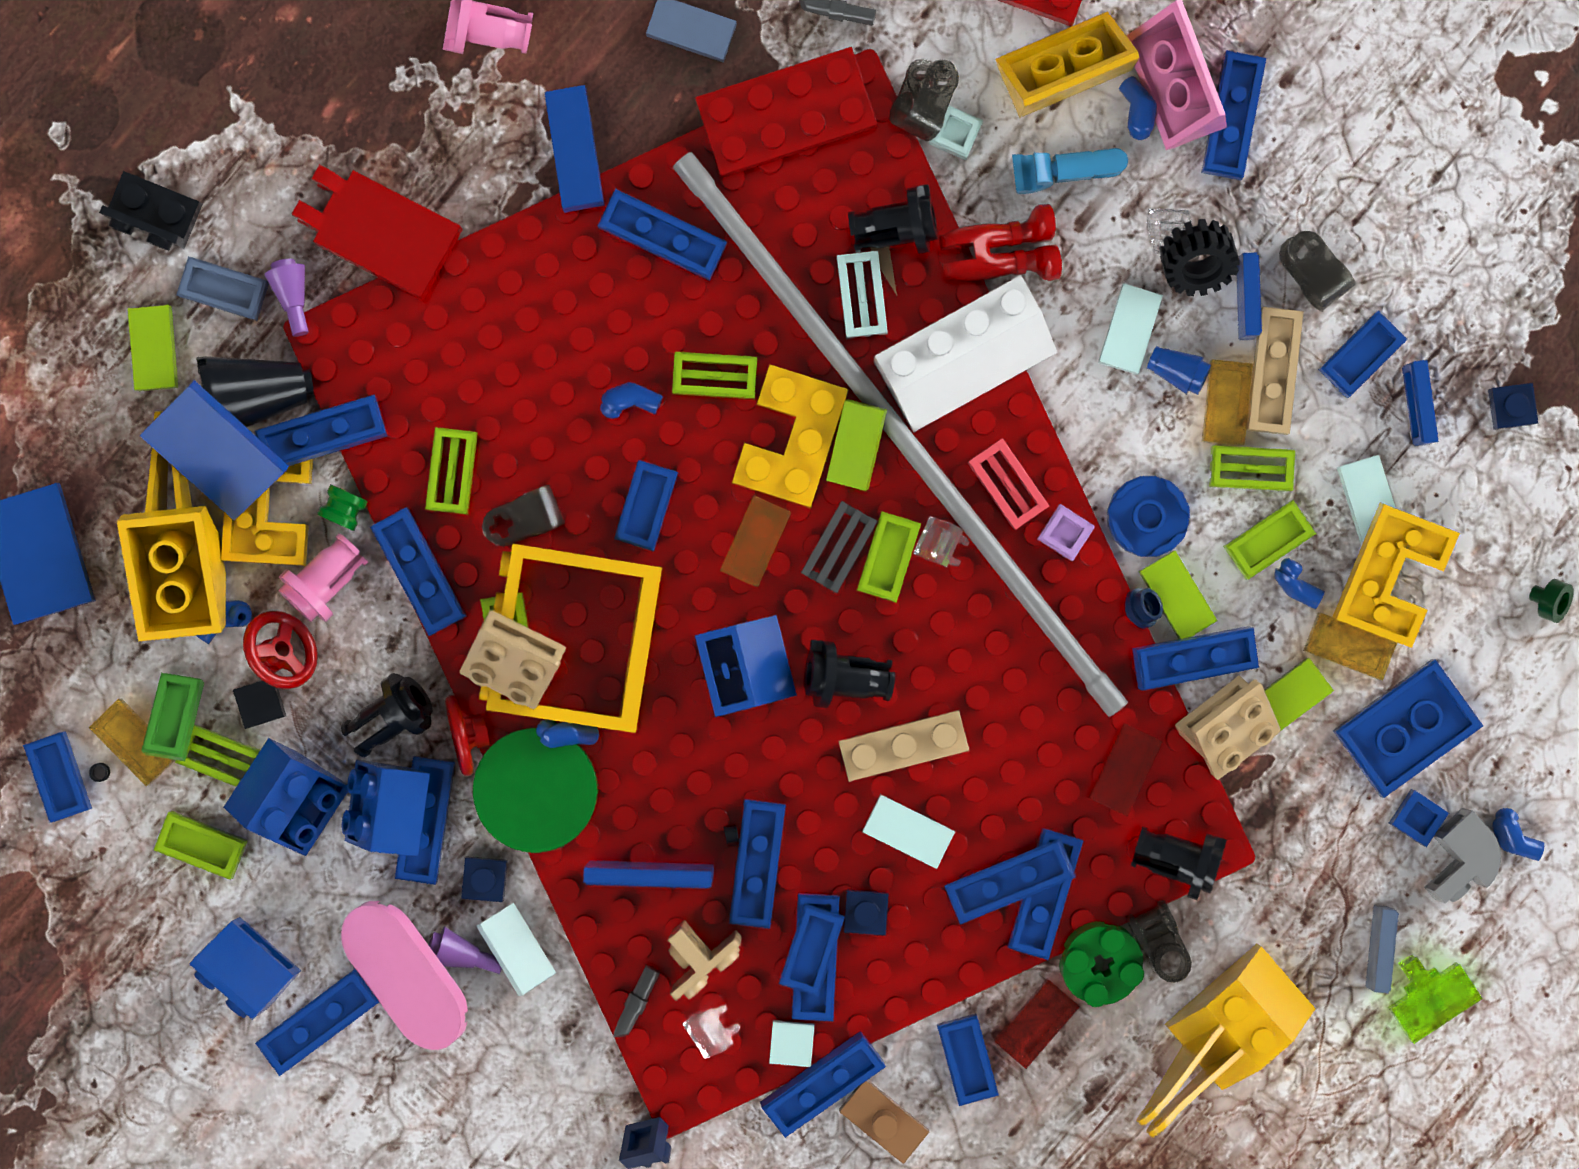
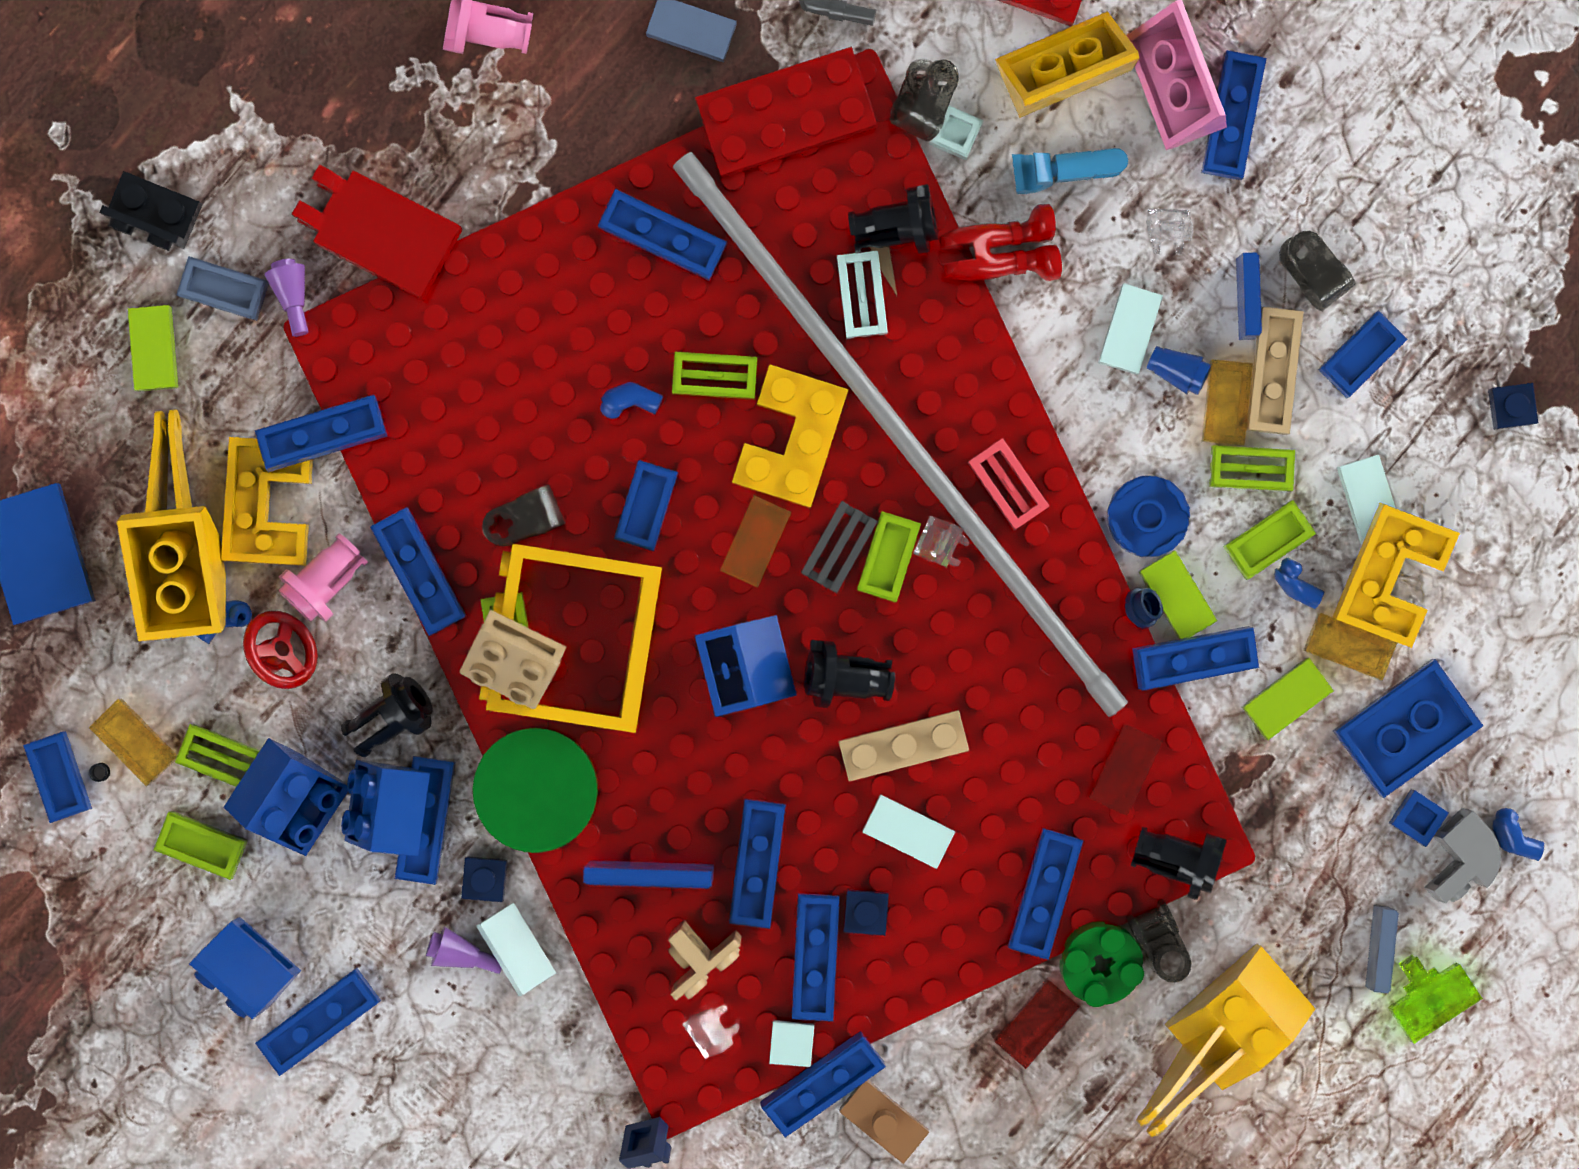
(172, 716): bright green tile -> none
(214, 450): blue tile -> none
(255, 388): black cone -> none
(259, 704): black tile -> none
(342, 507): green wheel -> none
(404, 975): bright pink tile -> none
(447, 505): lime tile -> none
(465, 733): red piece -> none
(565, 734): blue arm -> none
(574, 148): blue tile -> none
(636, 1001): dark grey piece -> none
(731, 834): black piece -> none
(811, 949): blue tile -> none
(856, 444): lime tile -> none
(966, 353): white slope -> none
(967, 1059): blue tile -> none
(1010, 881): blue tile -> none
(1066, 532): lavender tile -> none
(1142, 108): blue arm -> none
(1195, 242): black tyre -> none
(1230, 725): tan bracket -> none
(1420, 403): blue tile -> none
(1553, 599): dark green tile -> none

